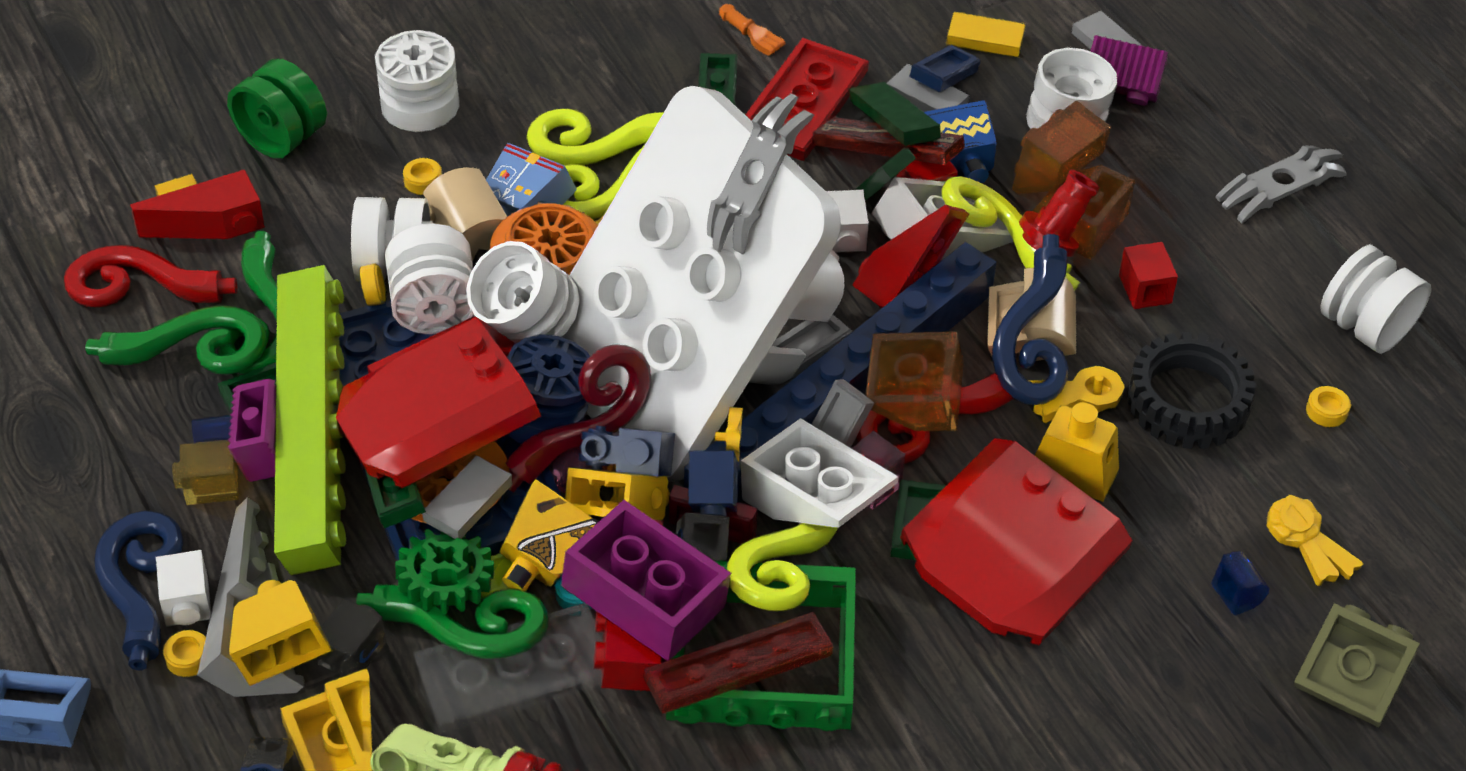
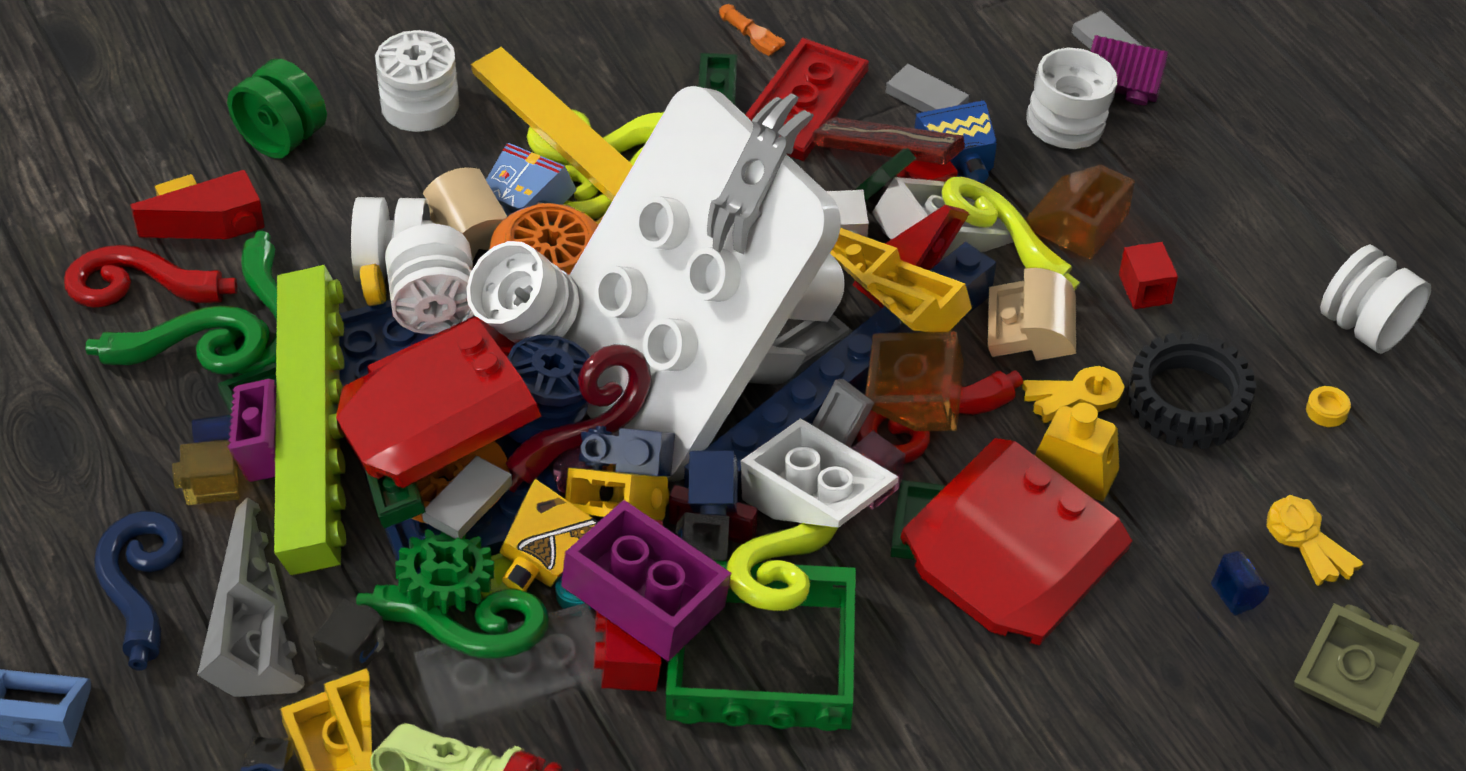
(183, 588): white brick -> none
(184, 652): yellow tile -> none
(274, 632): yellow torso -> none
(420, 174): yellow tile -> none
(553, 121): none -> yellow tile
(733, 431): yellow piece -> none
(737, 662): clear red tile -> none
(895, 113): dark green tile -> none
(911, 293): none -> yellow wedge
(945, 68): dark blue tile -> none
(985, 34): yellow tile -> none
(1048, 278): dark blue plant -> none
(1060, 214): red piece -> none
(1063, 143): clear orange slope -> none
(1268, 190): light grey piece -> none

